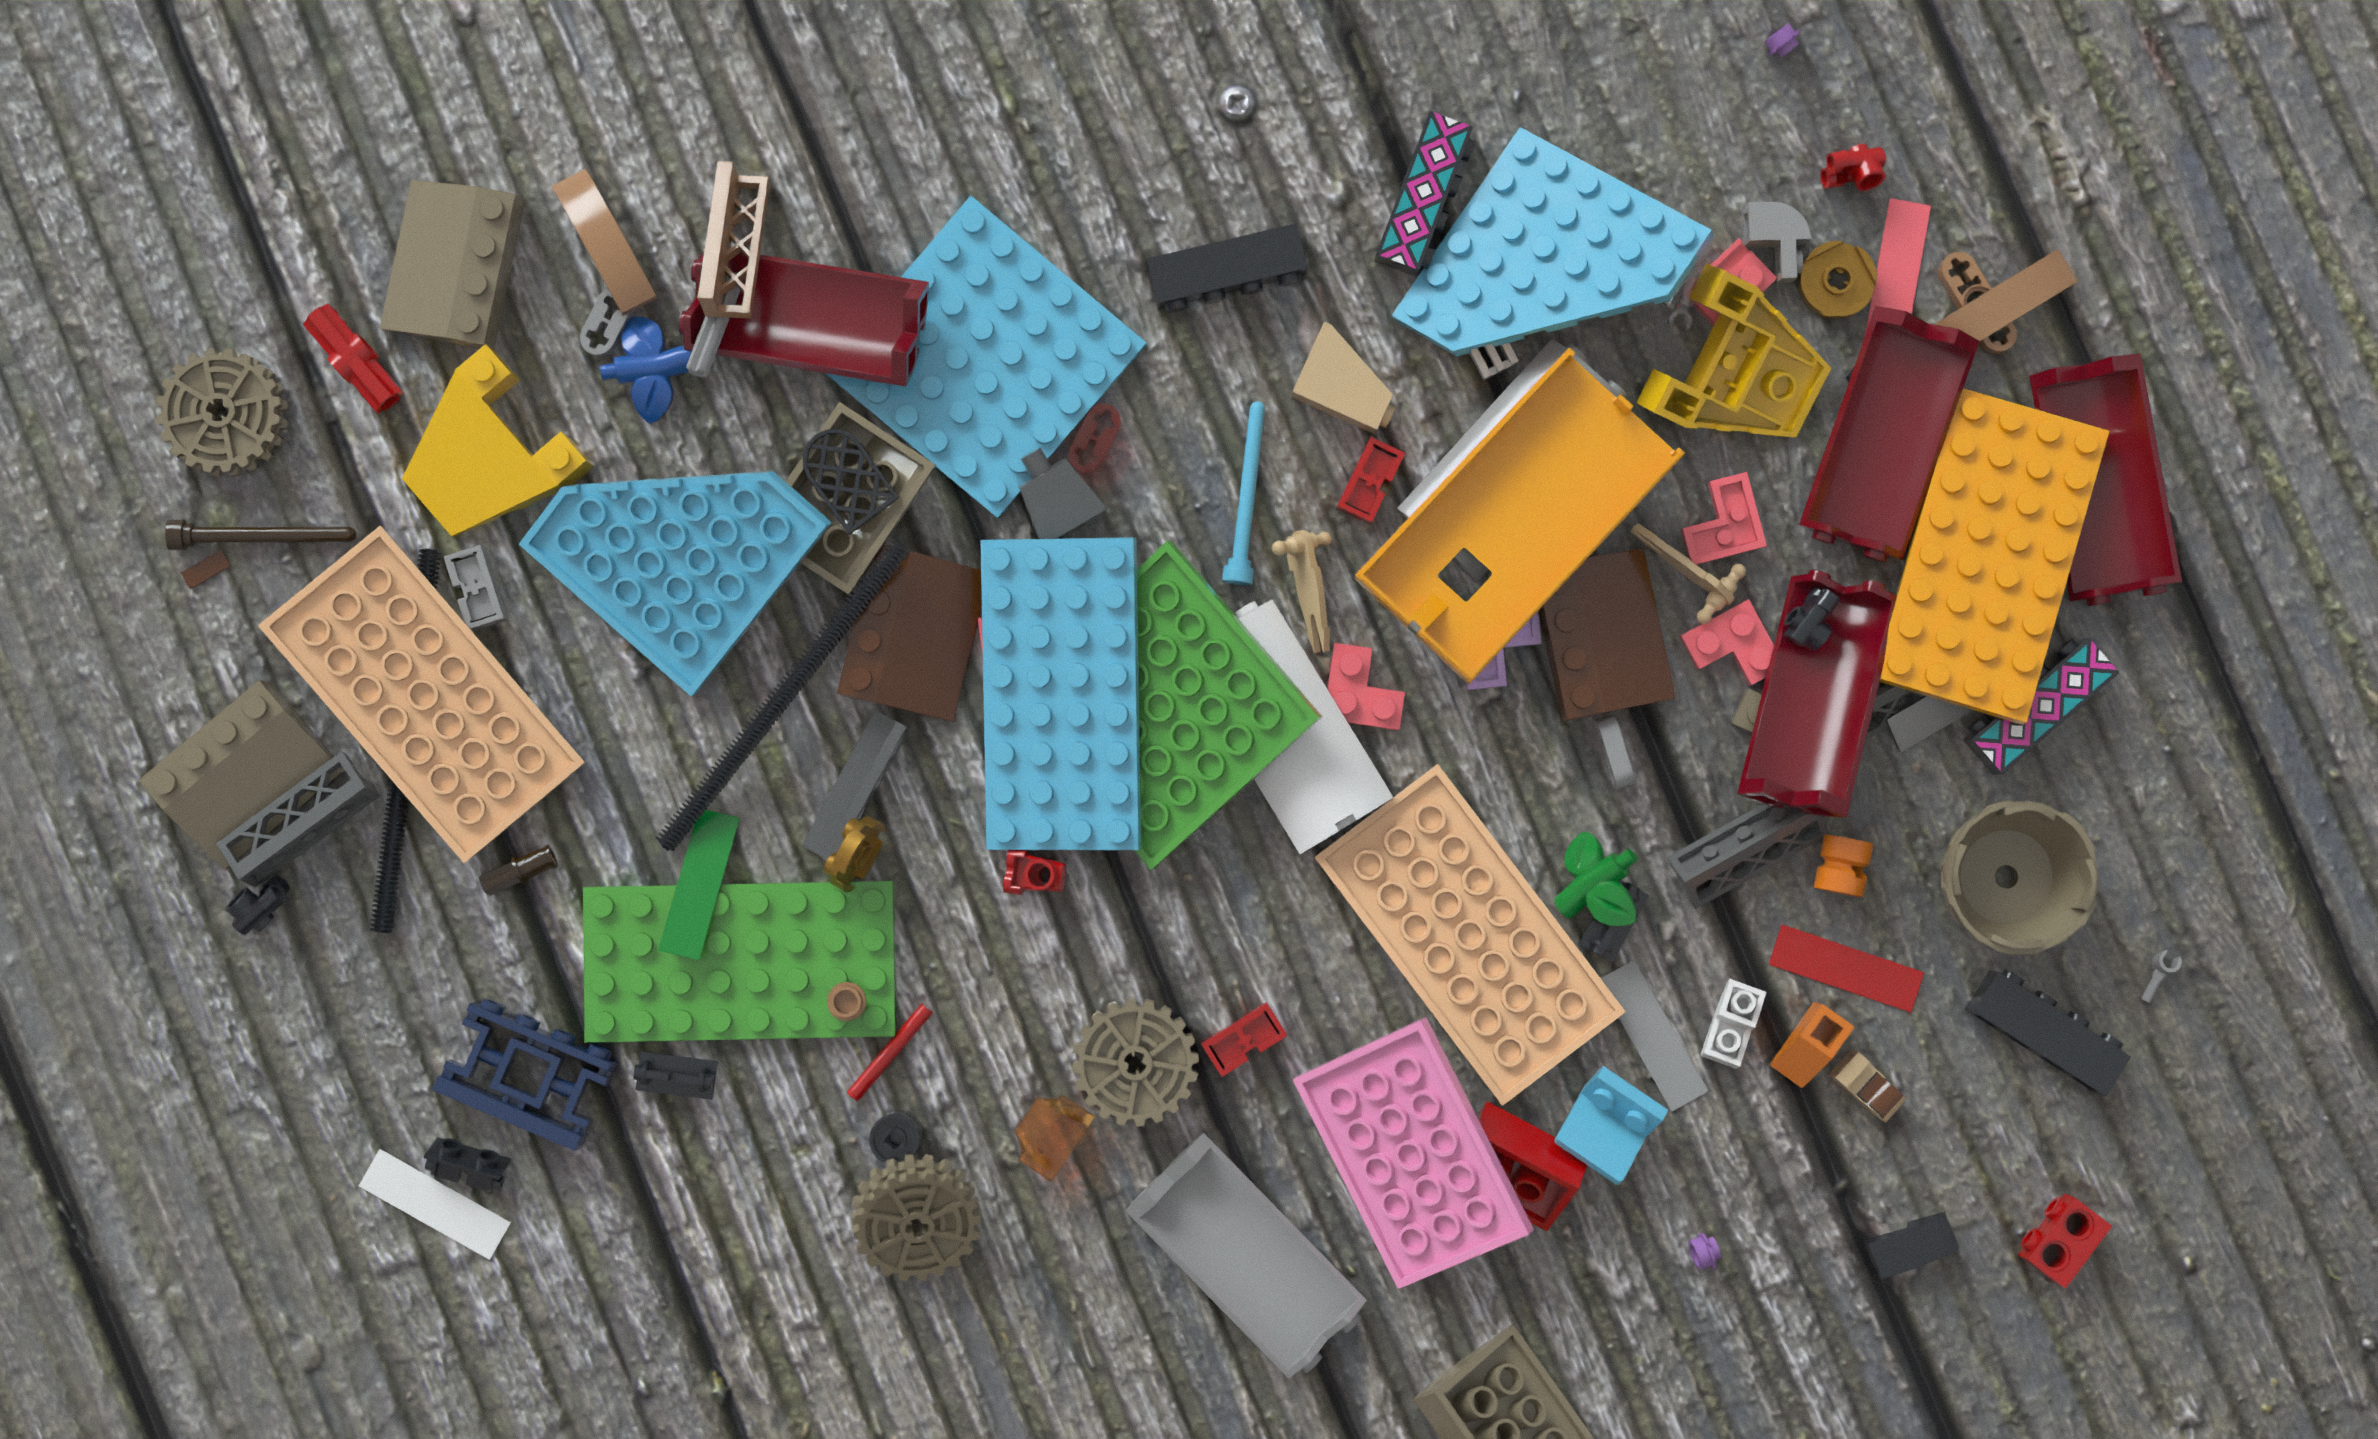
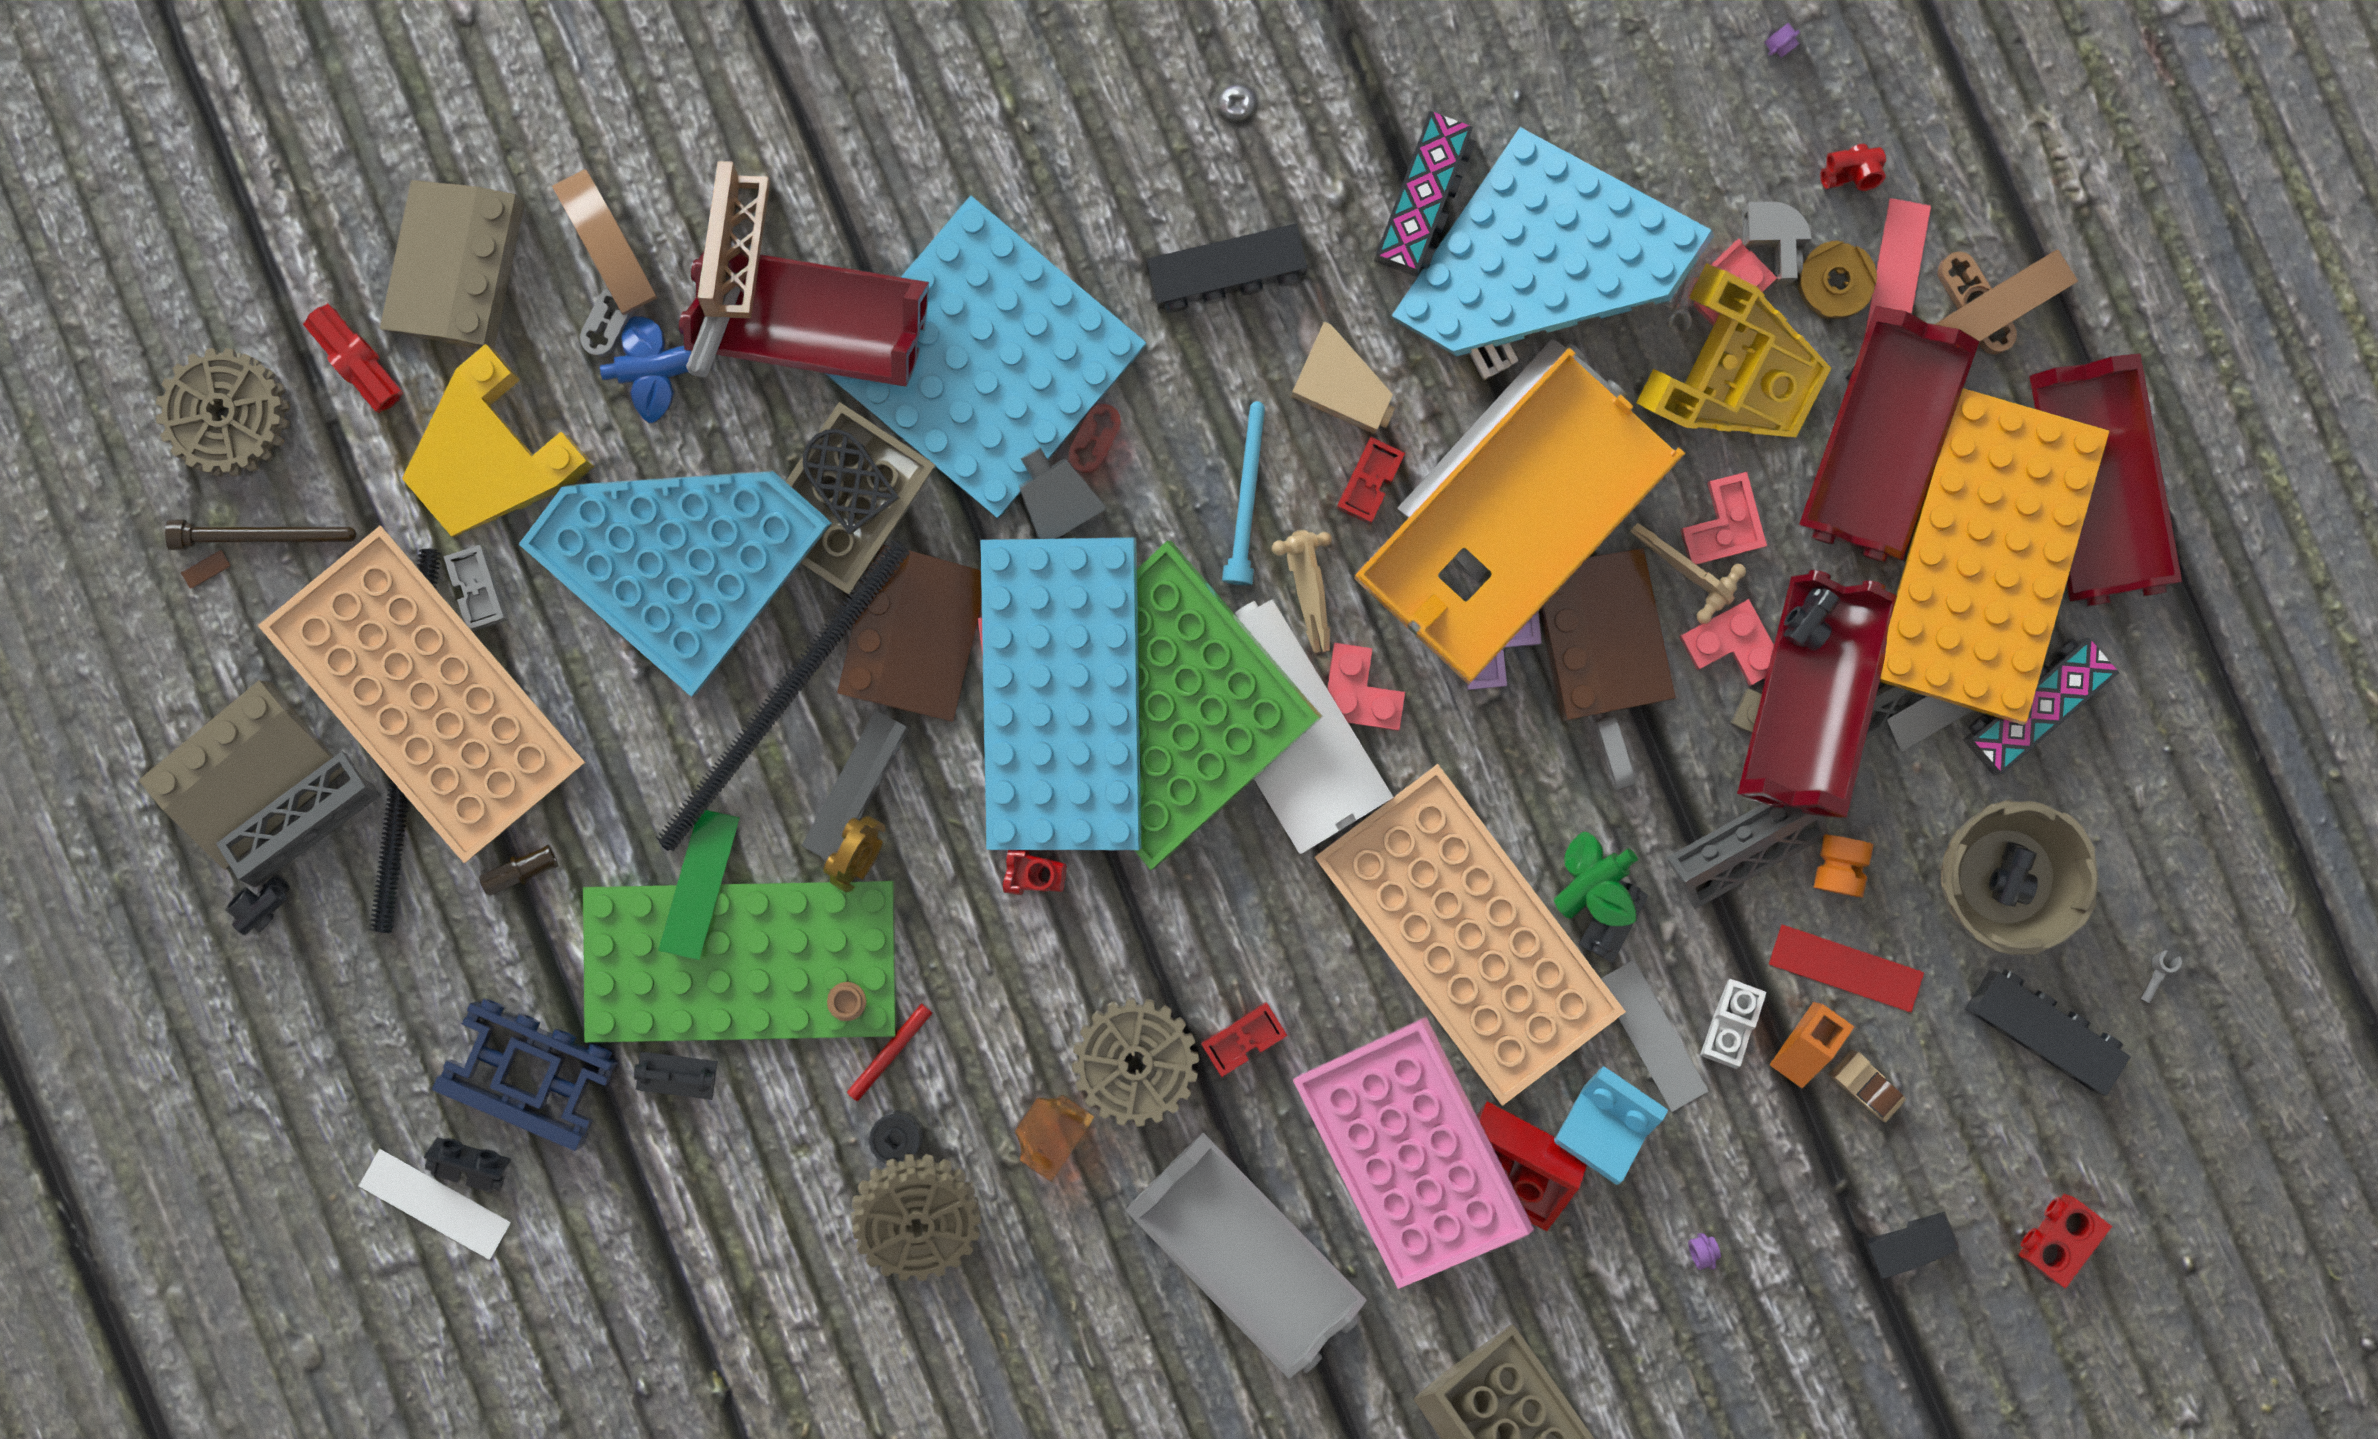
(2013, 880): none -> black plate

